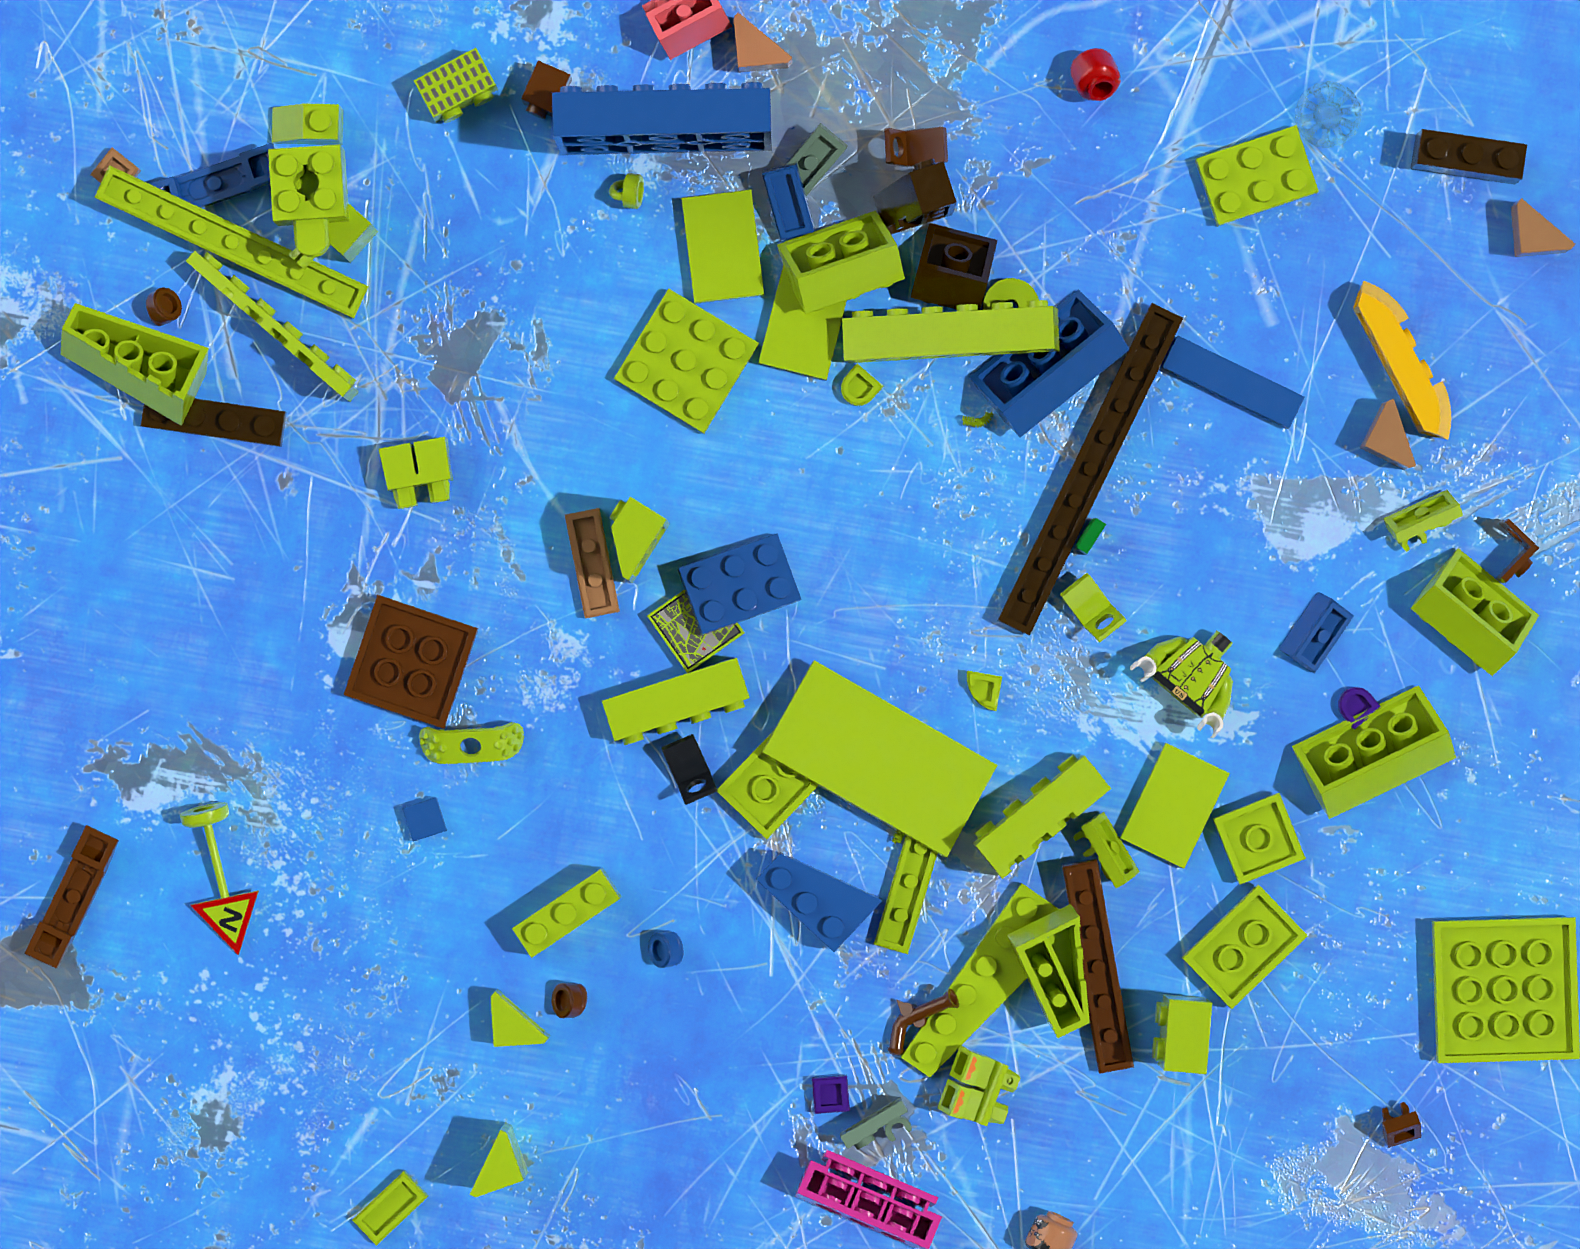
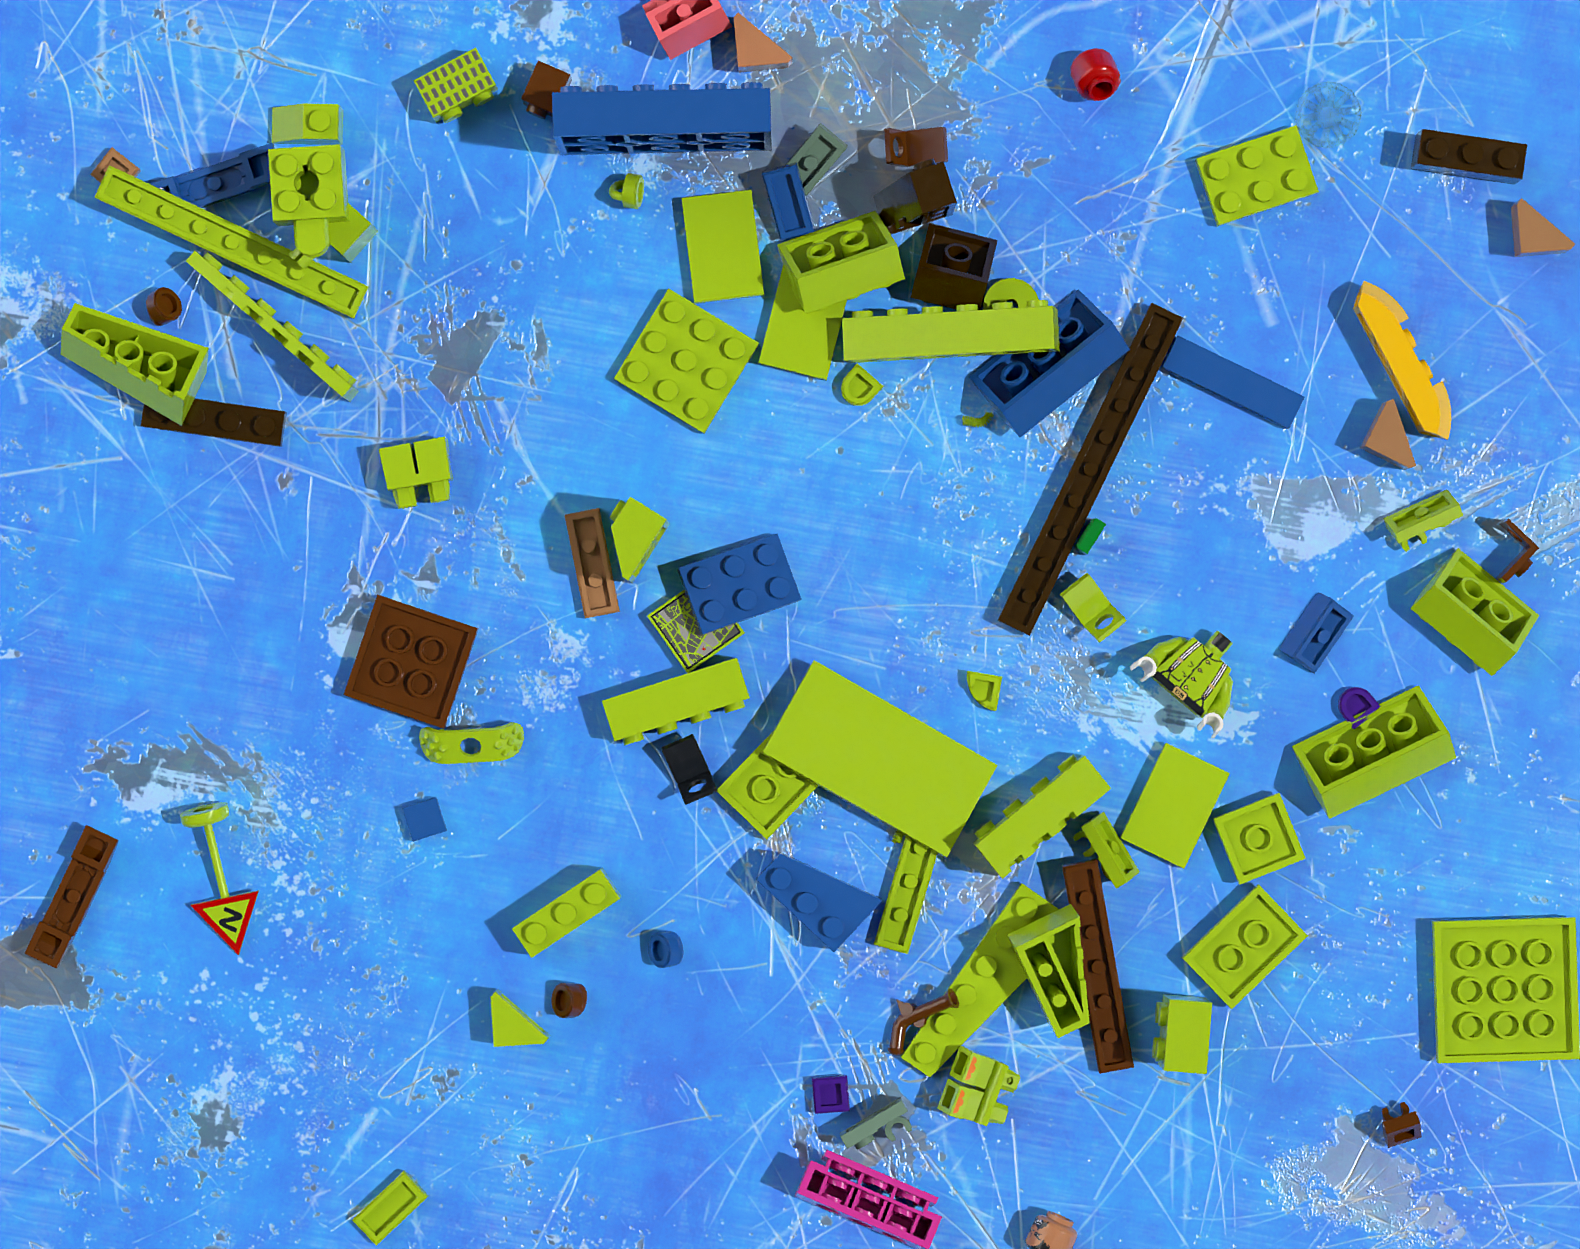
(503, 1164): lime slope -> none

